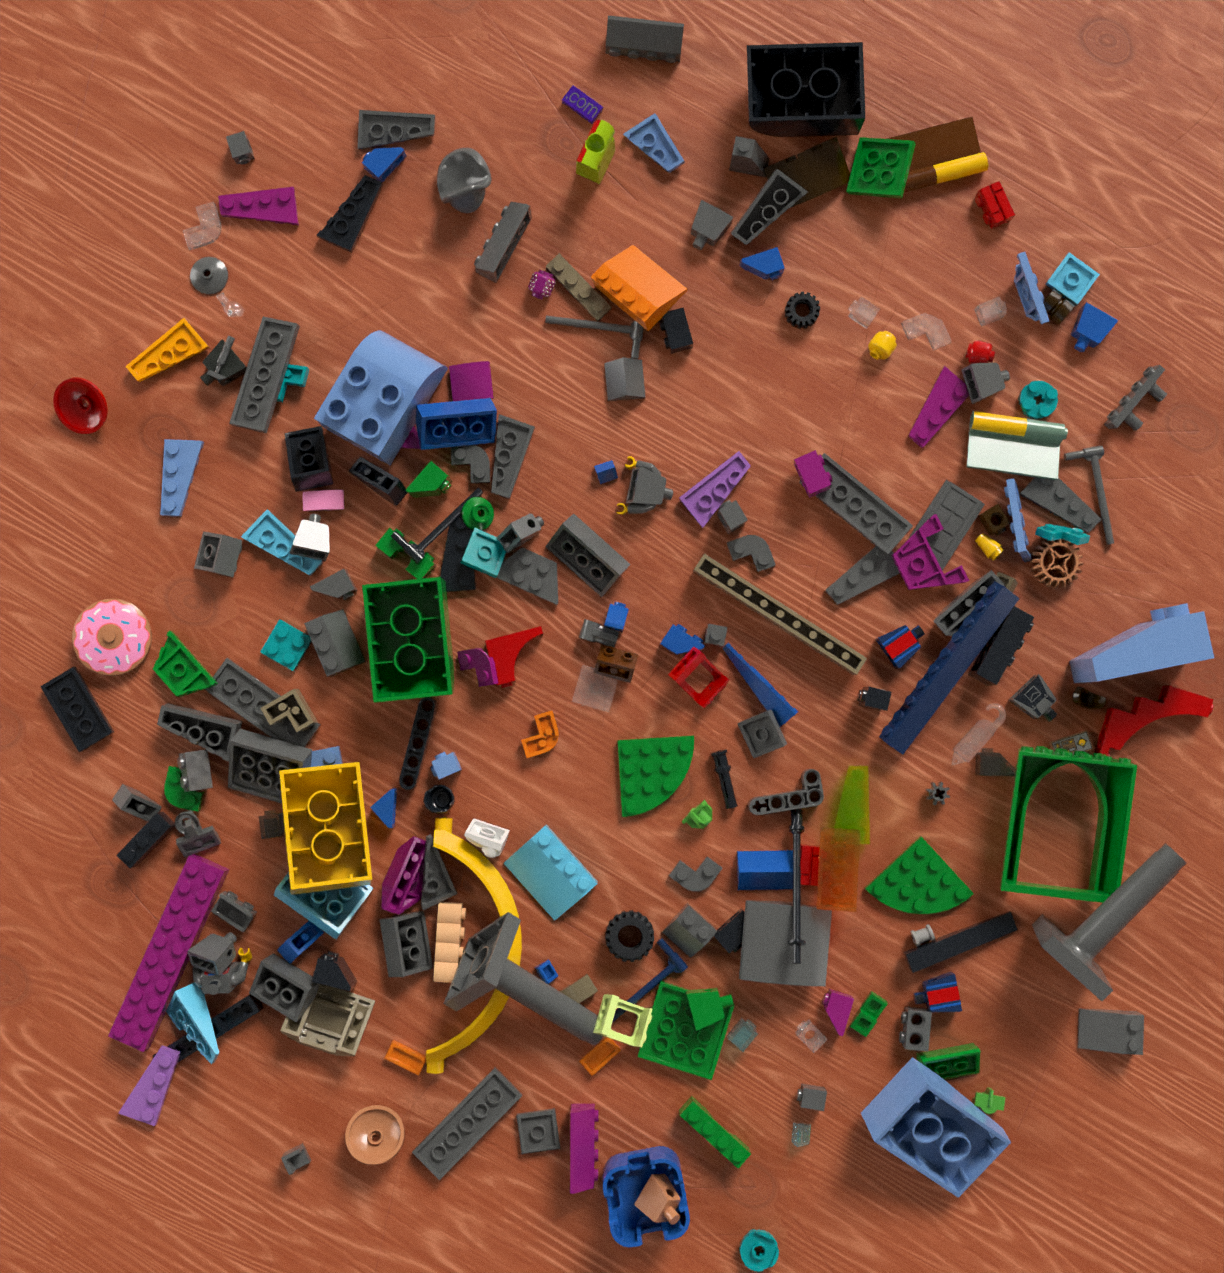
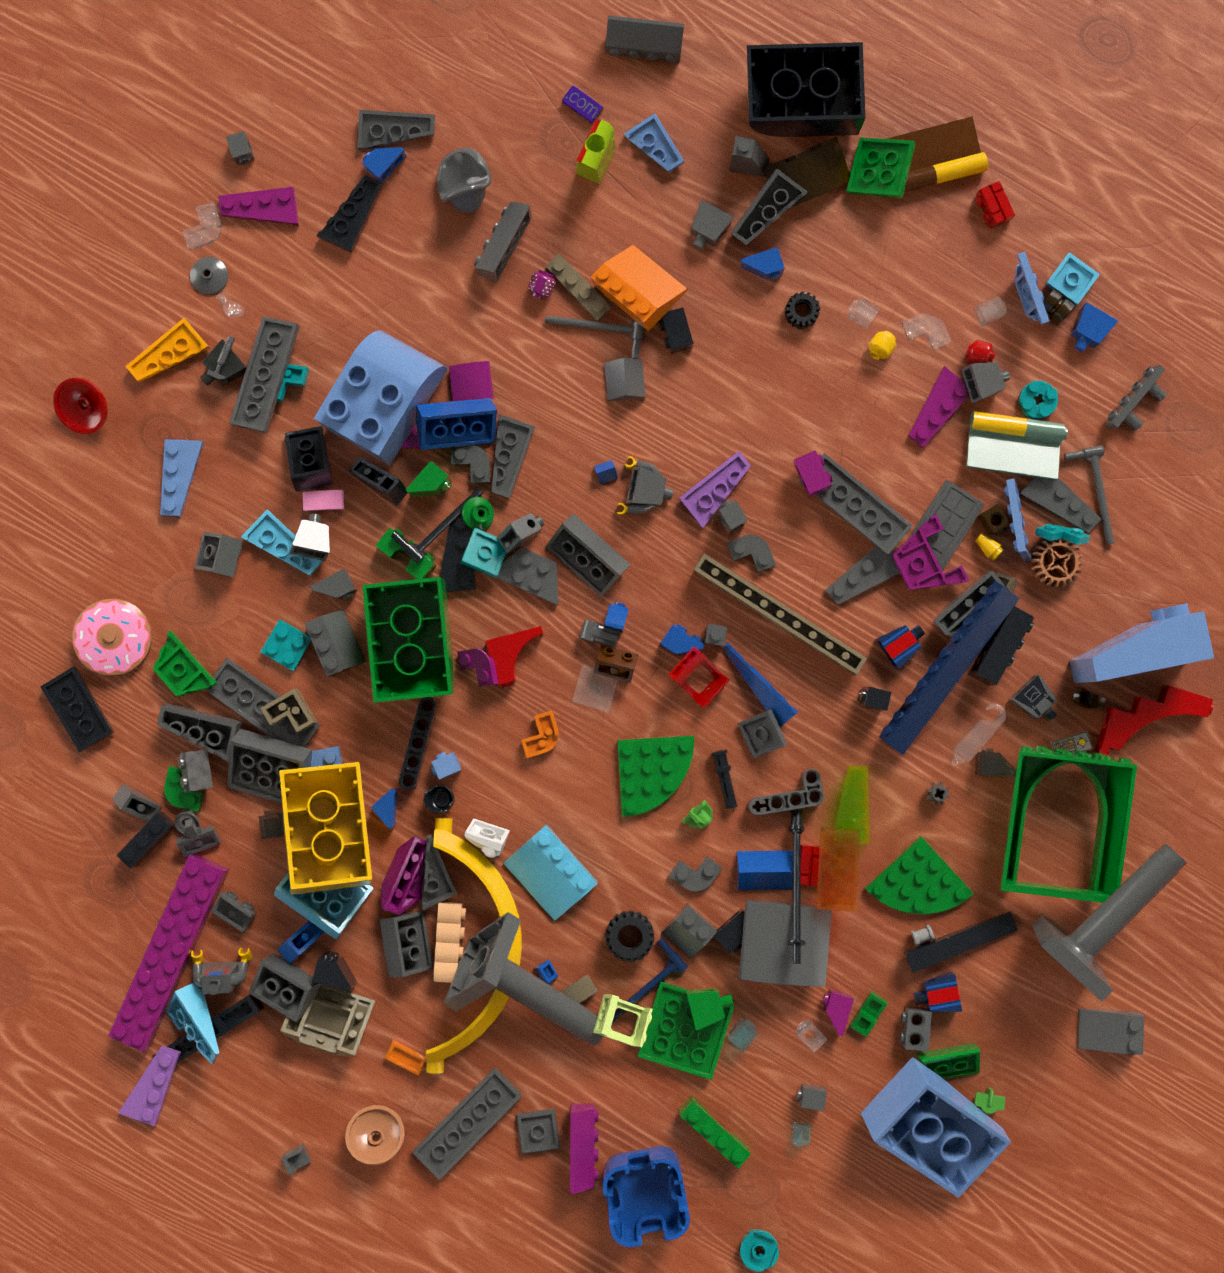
(213, 953): dark grey torso -> none
(600, 1055): orange tile -> none
(659, 1200): nougat torso -> none

